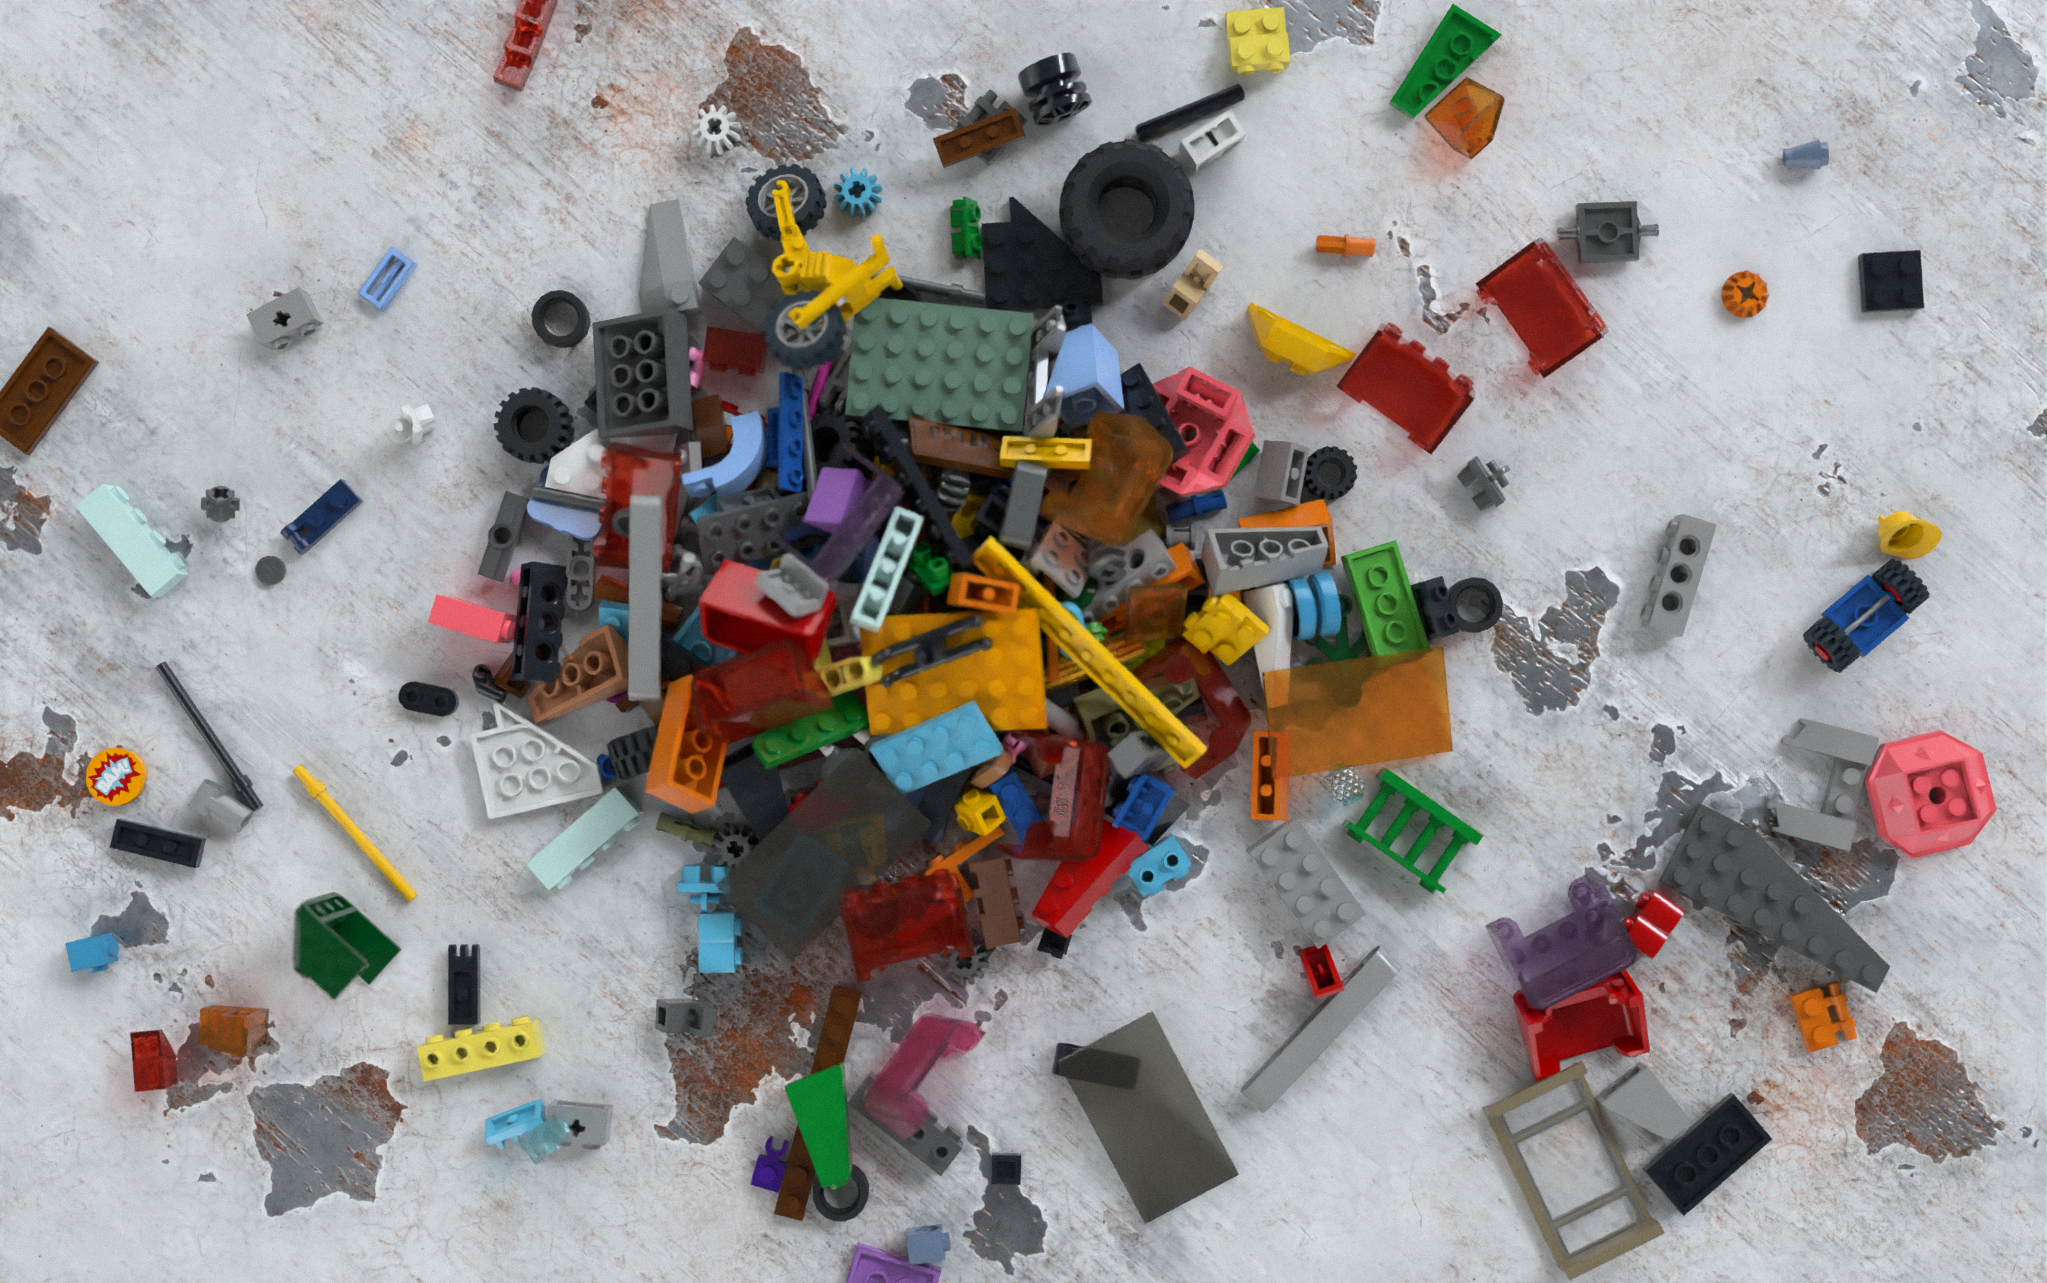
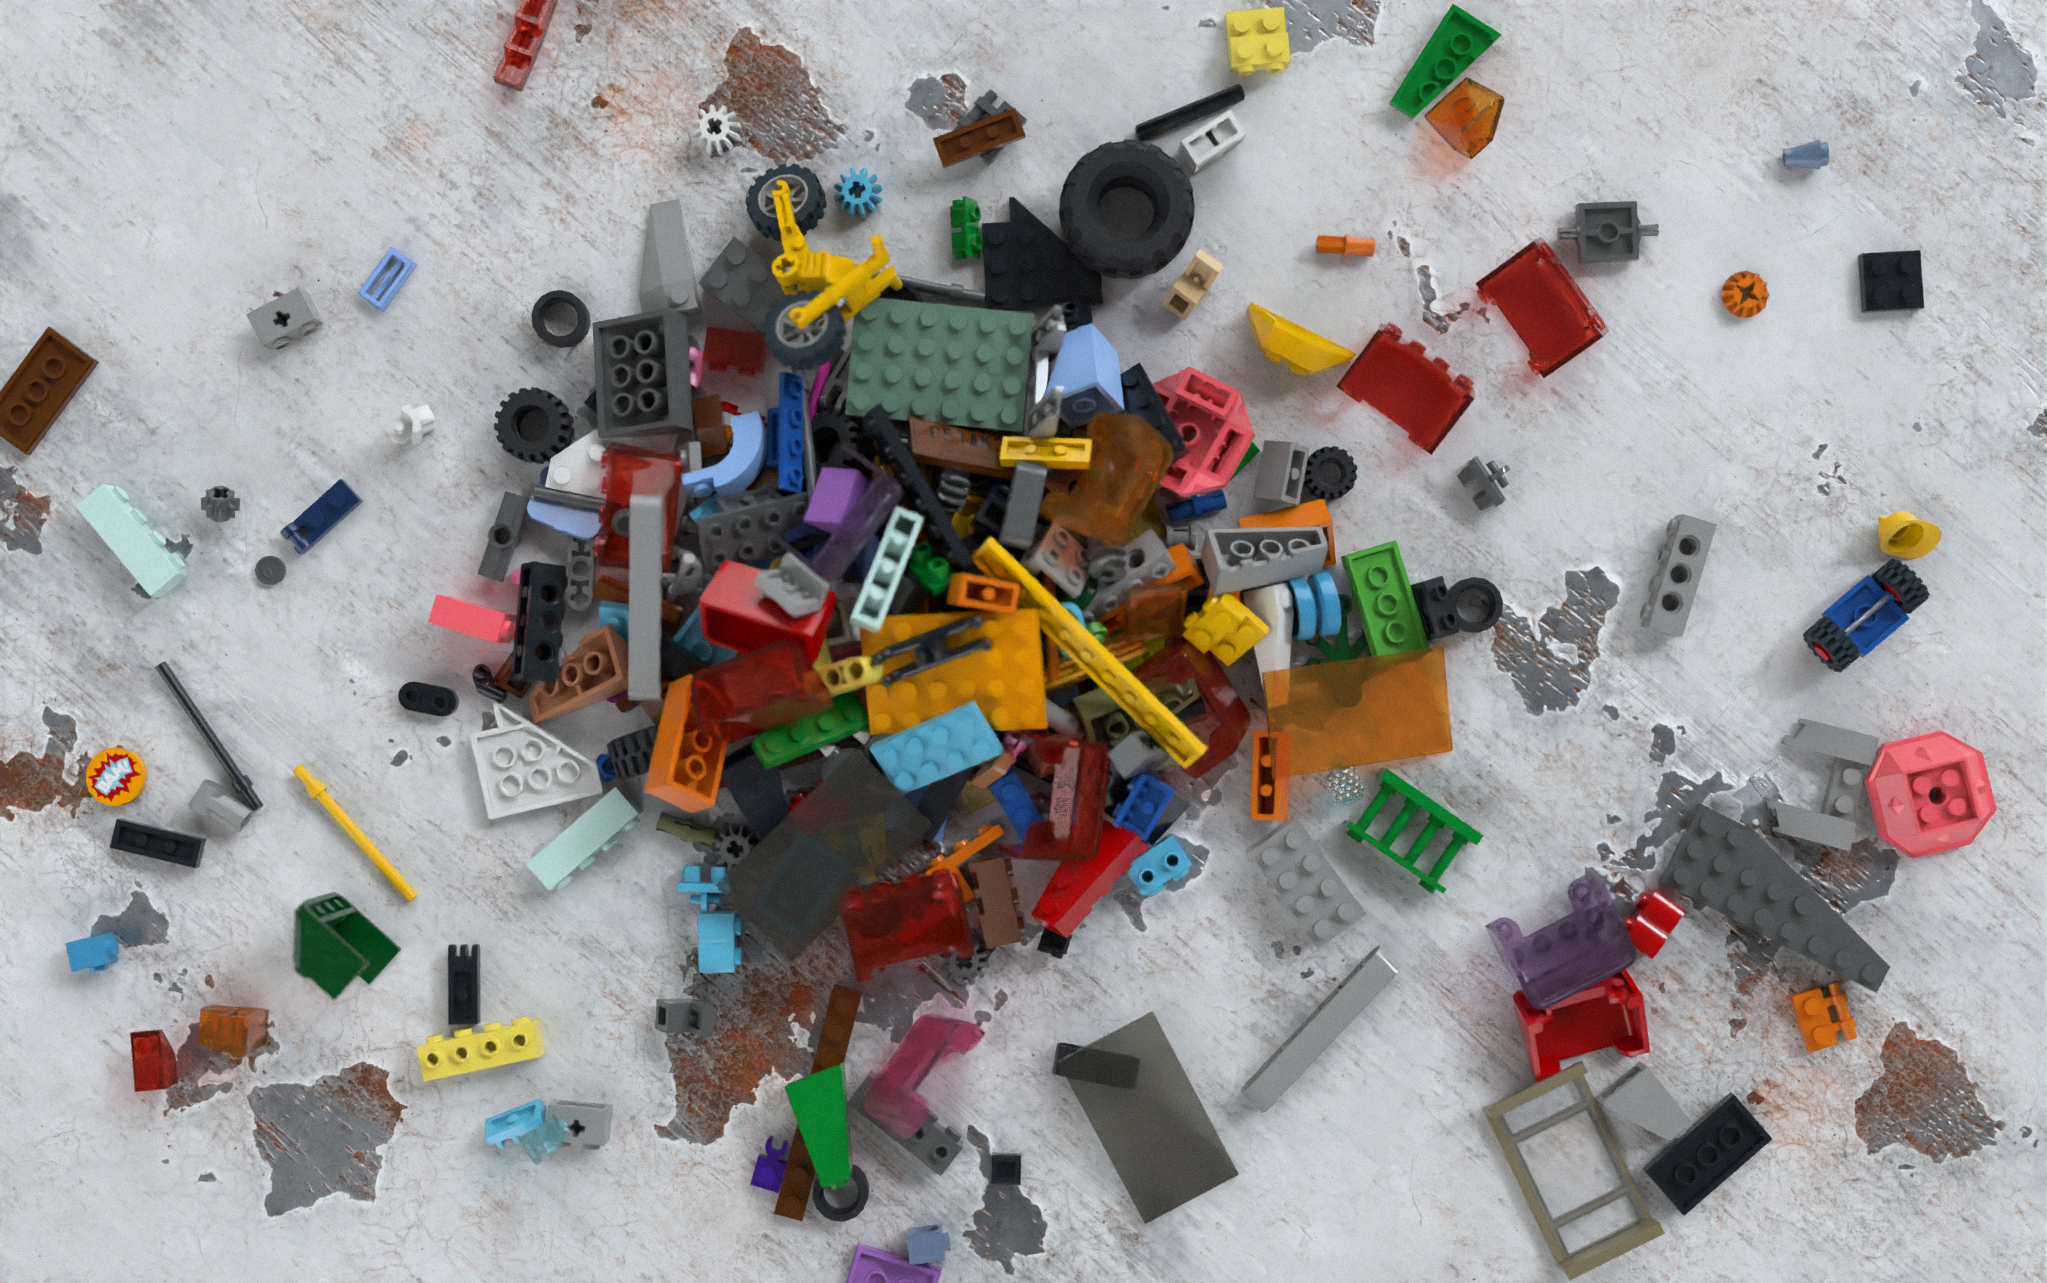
(979, 812): yellow brick -> none
(1054, 87): black wheel -> none
(1320, 971): red slope -> none

